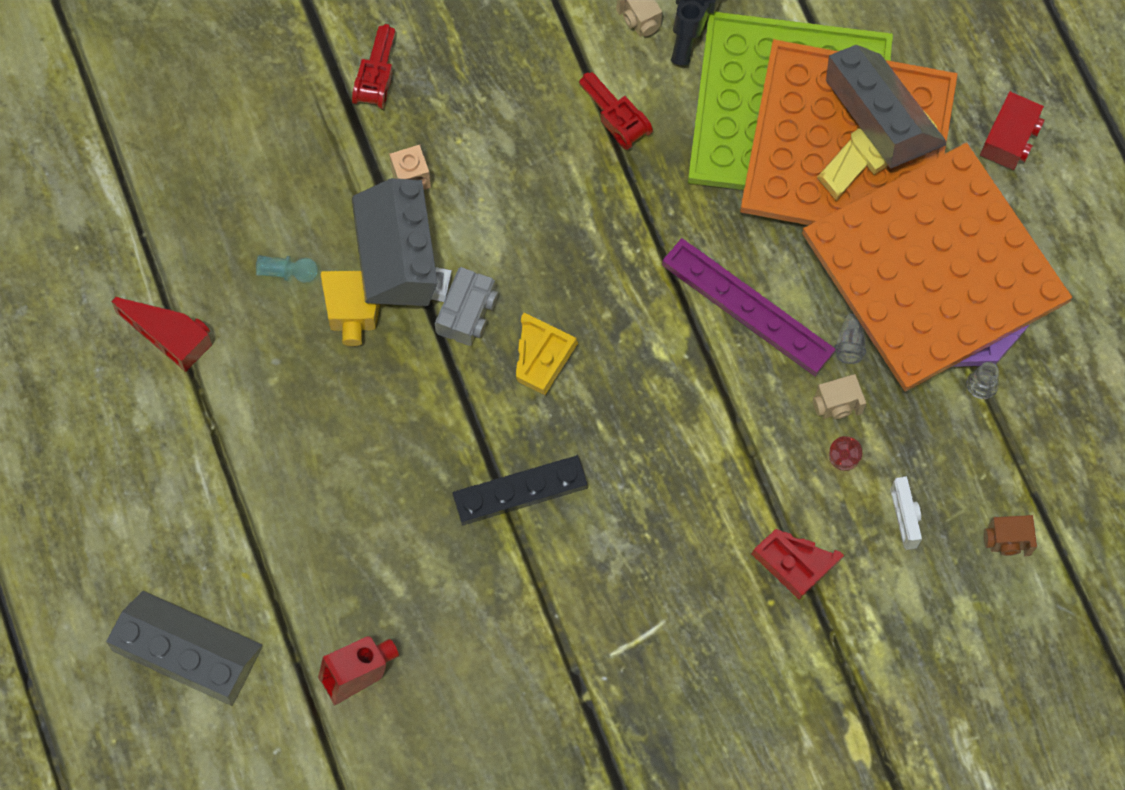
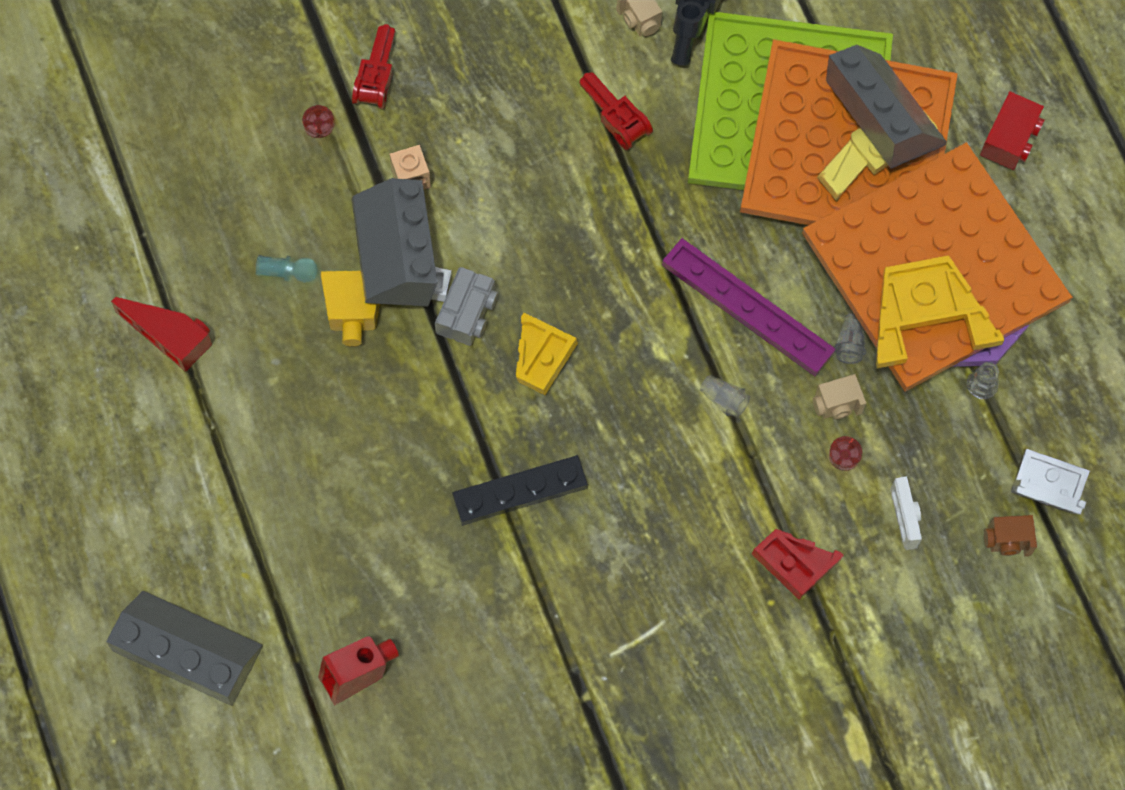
(318, 121): none -> clear red tile
(726, 396): none -> clear cone
(928, 295): none -> yellow wing
(1051, 482): none -> plate

